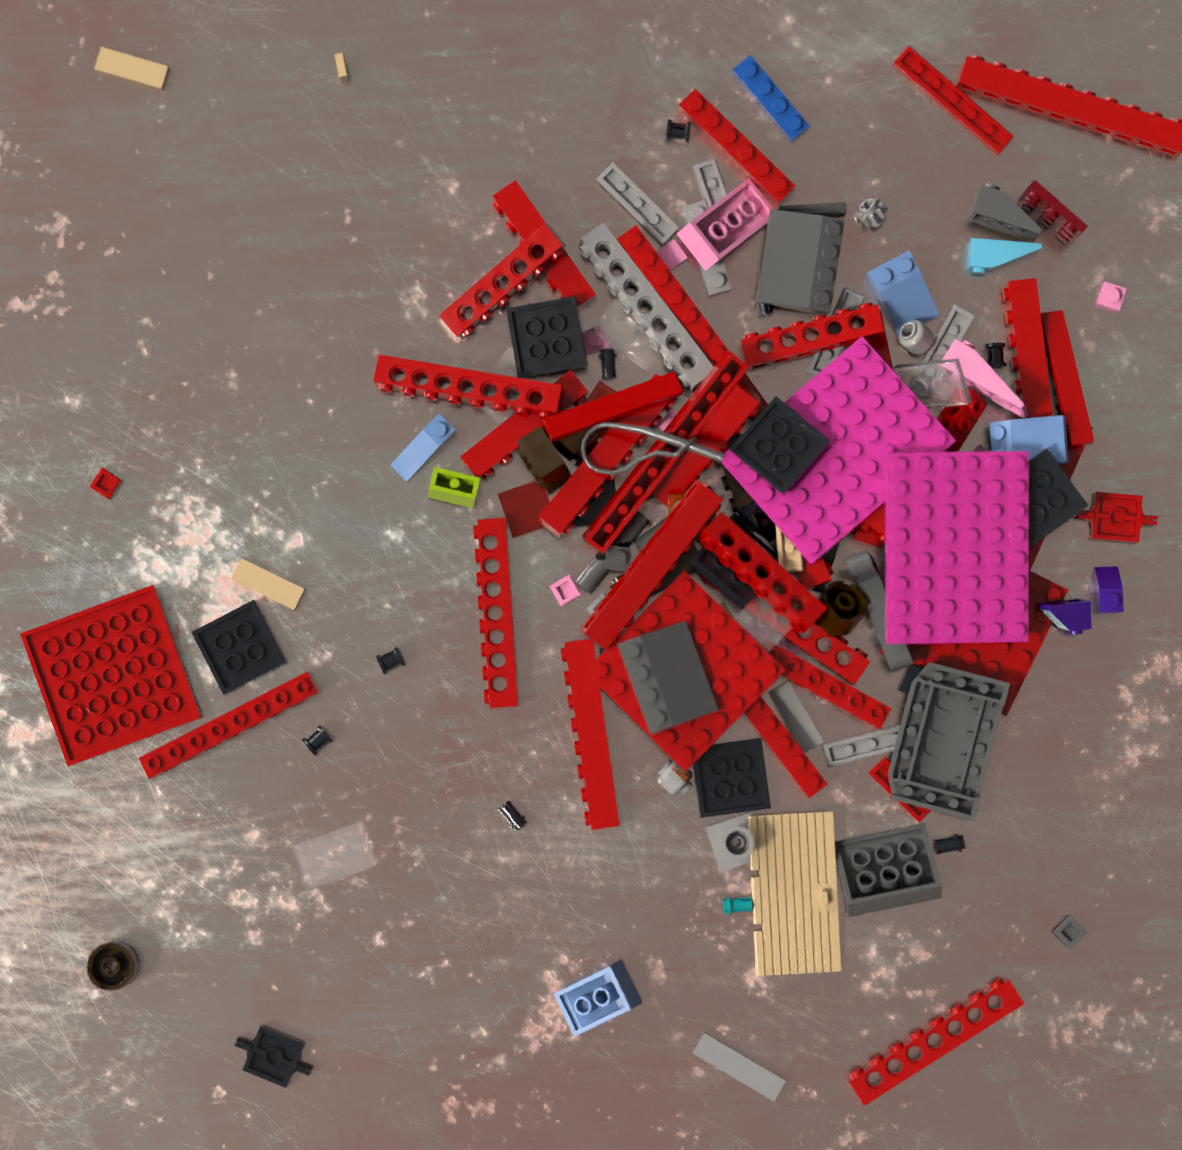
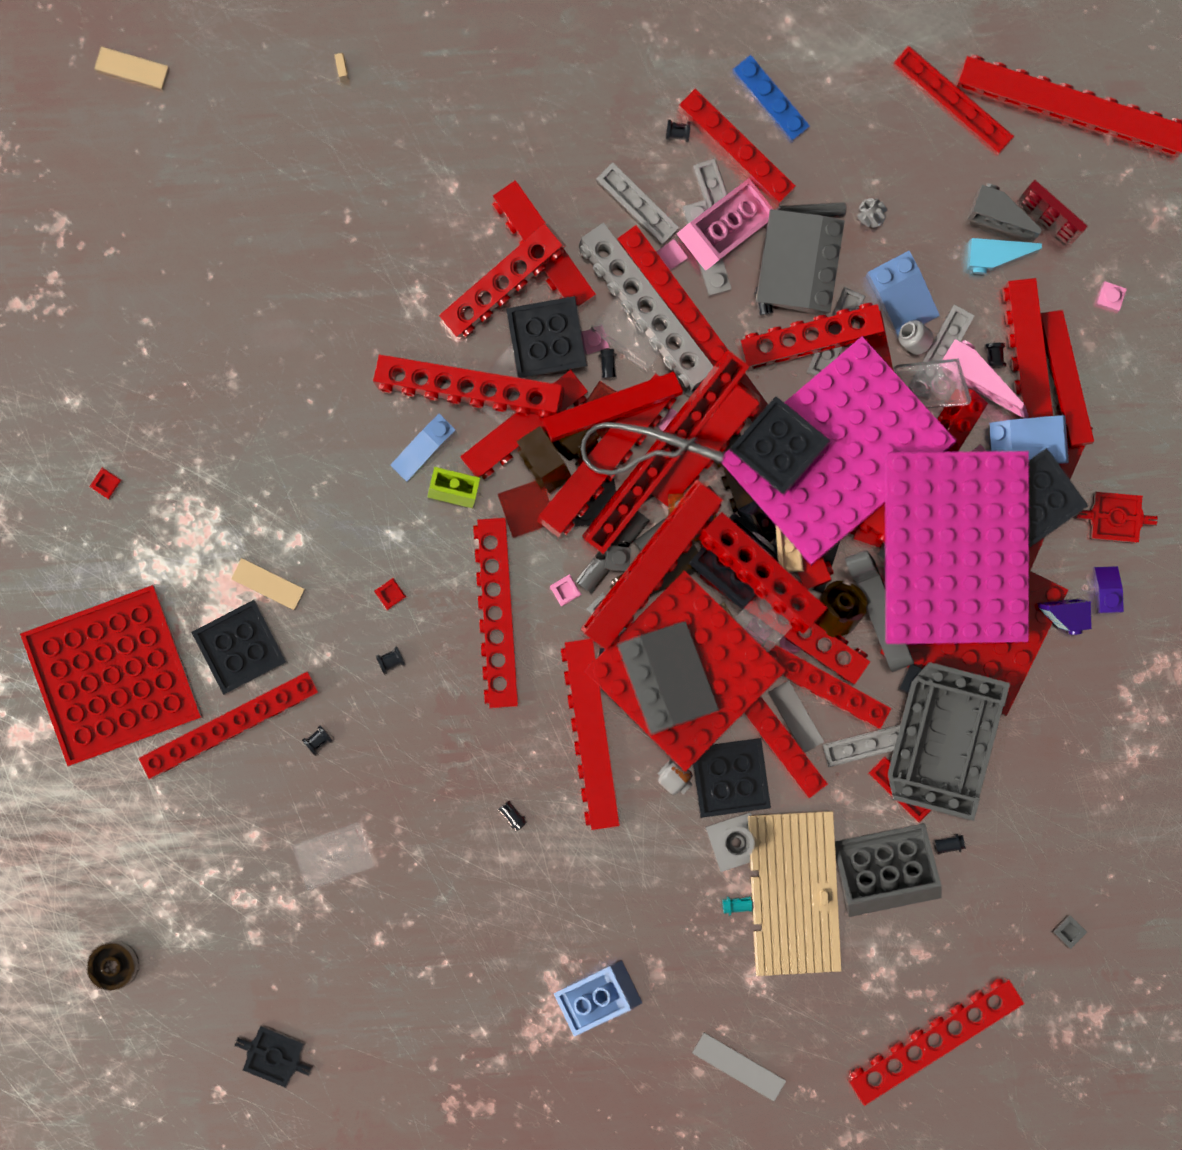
(390, 594): none -> red tile

